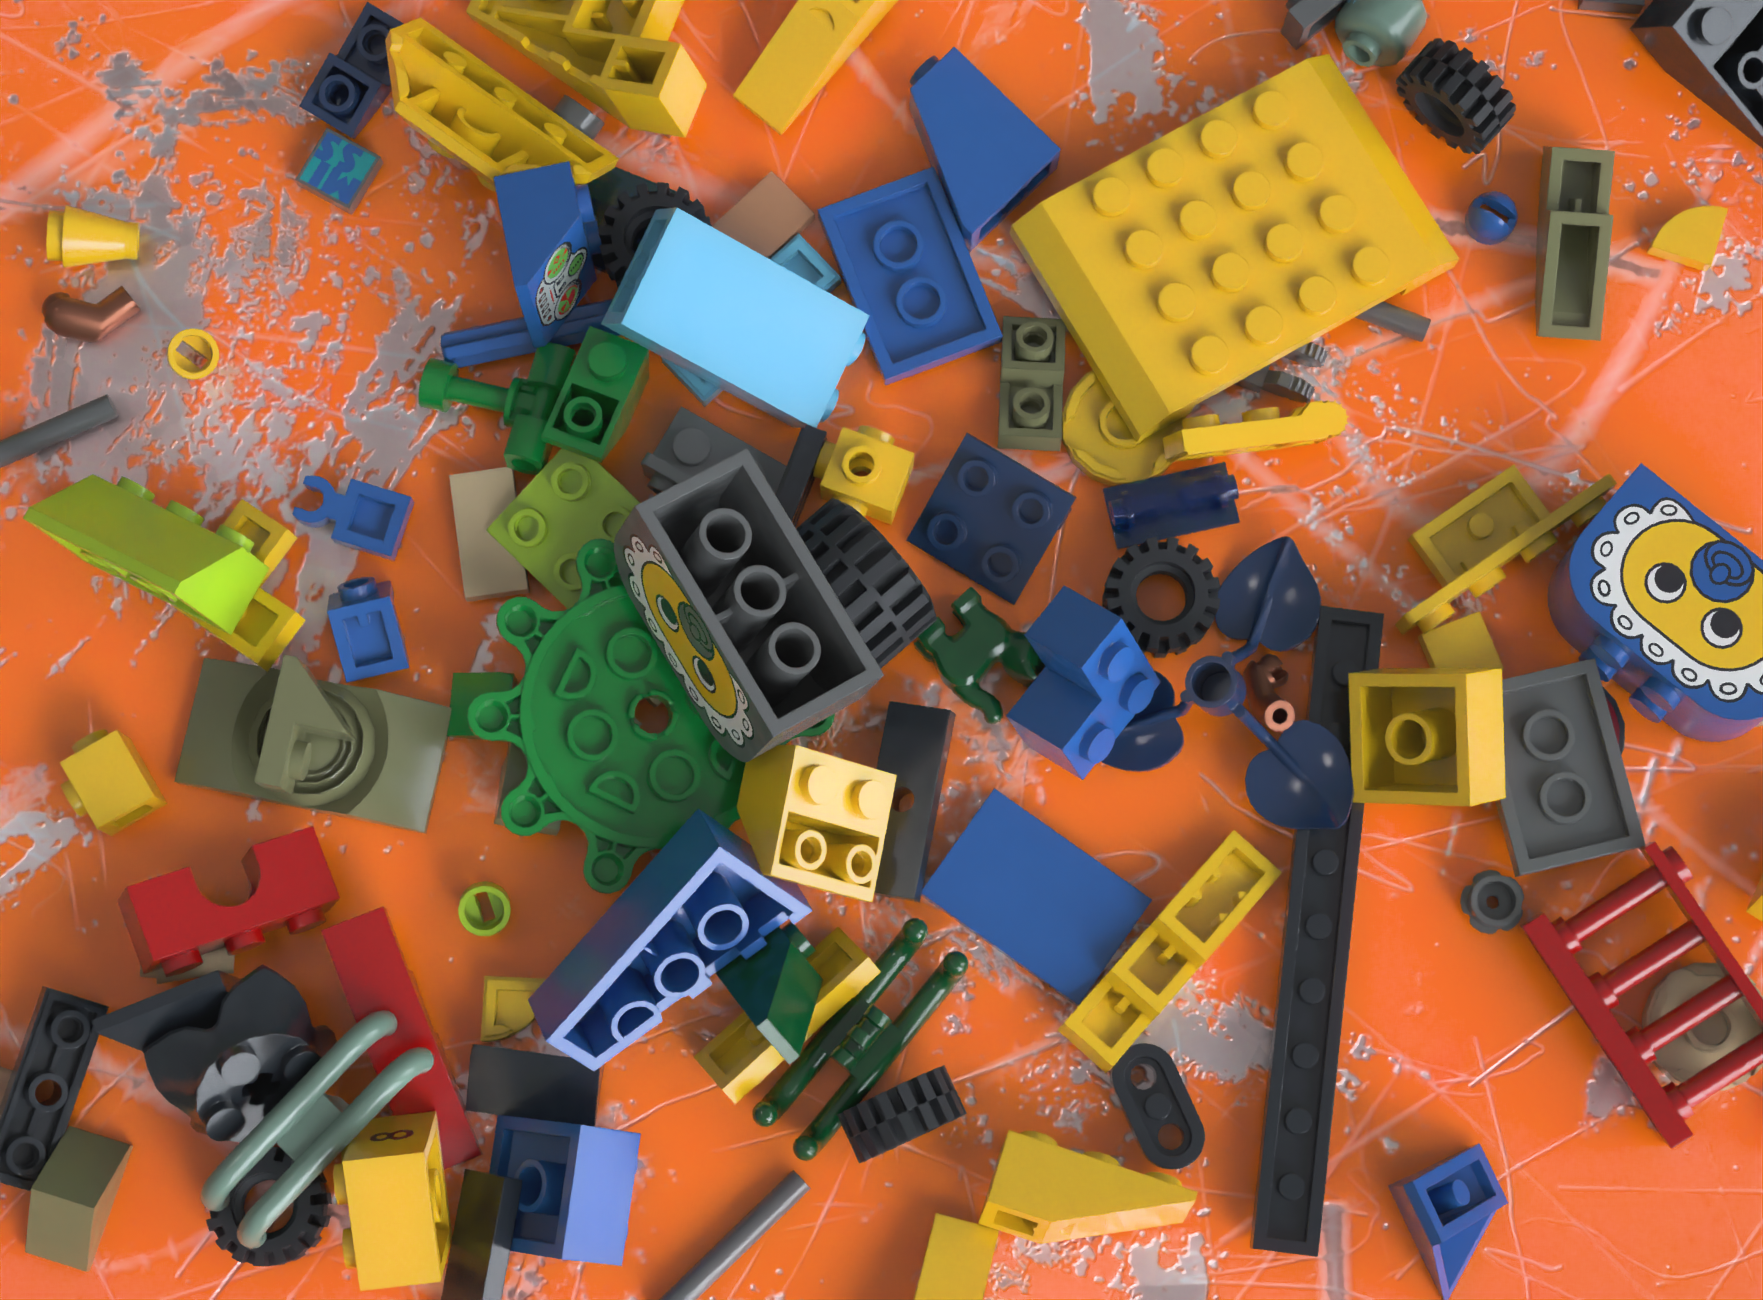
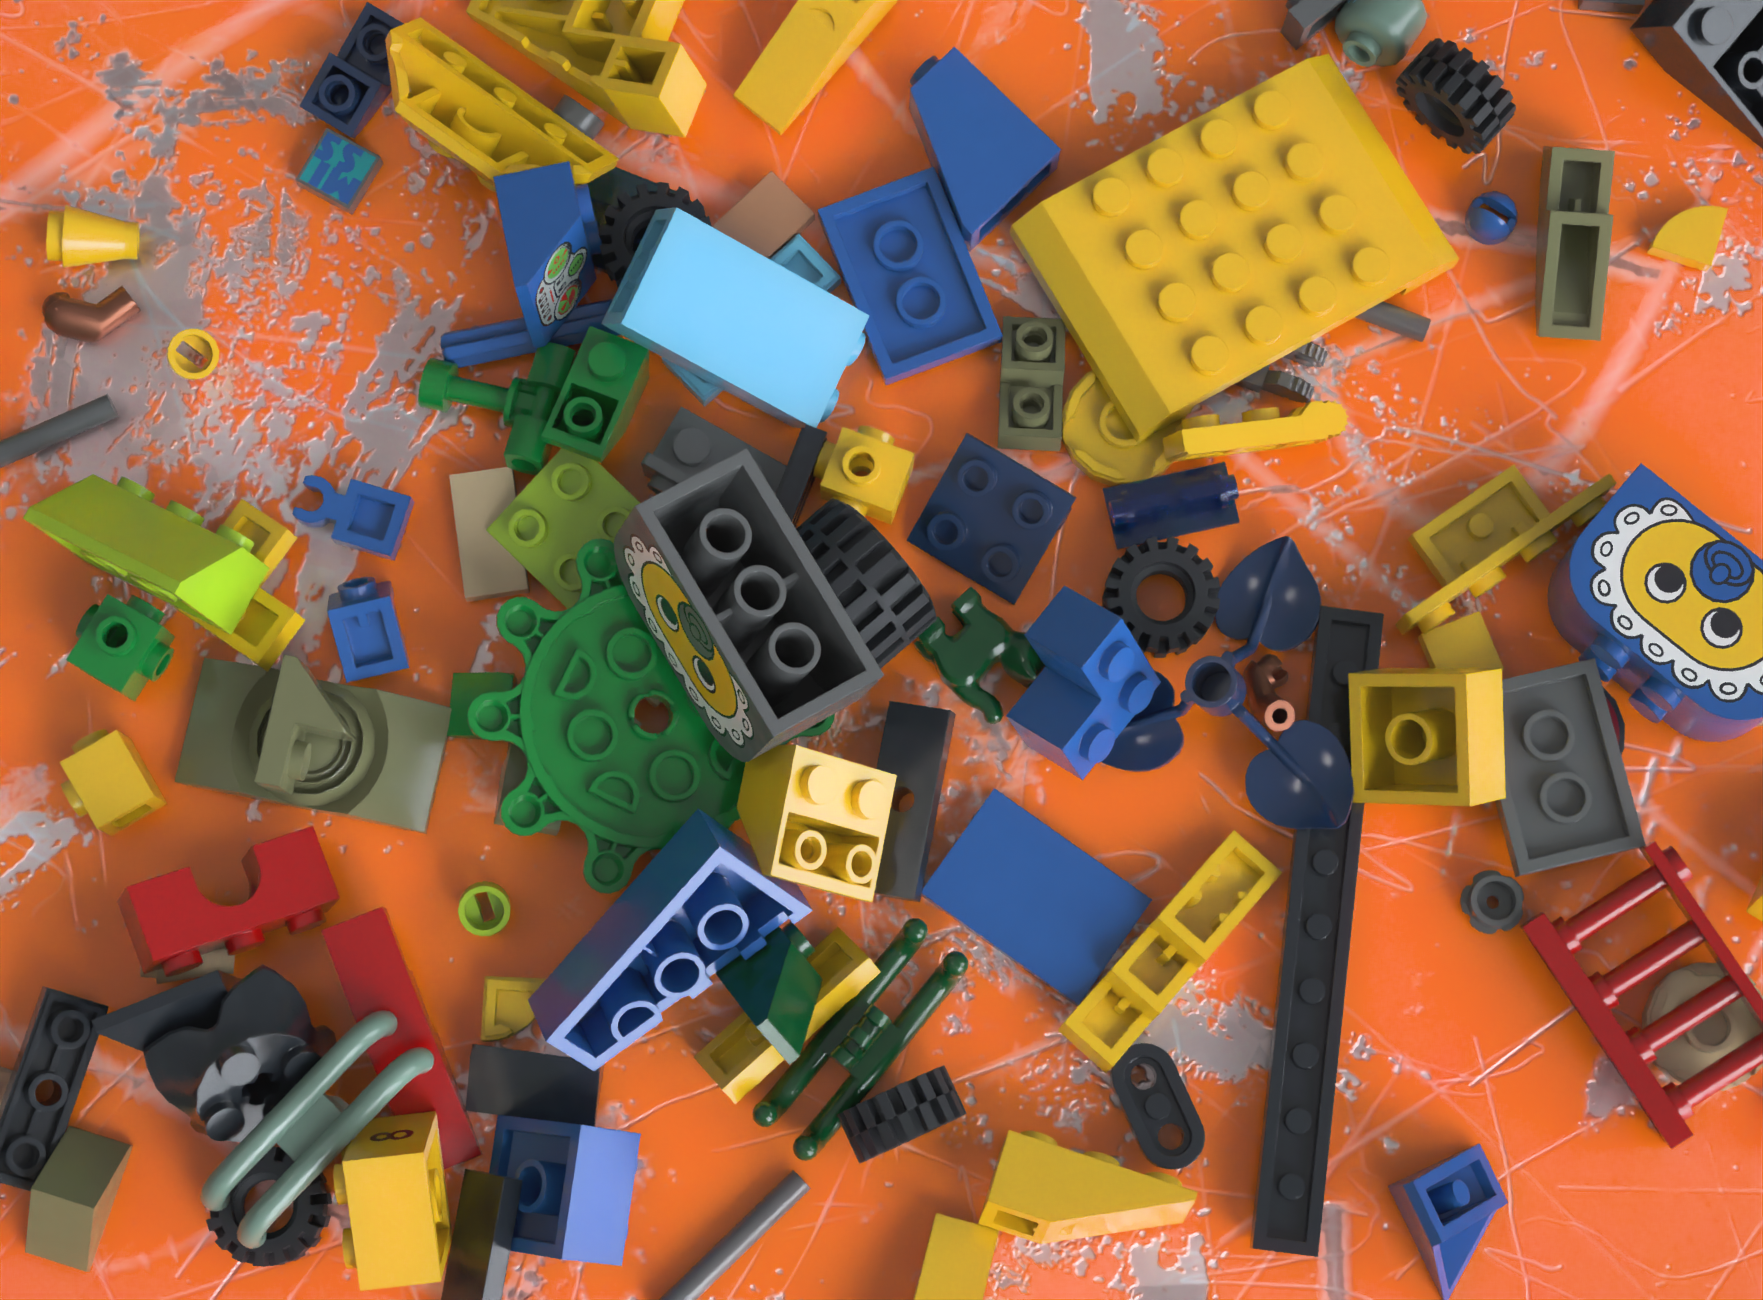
(122, 644): none -> green brick

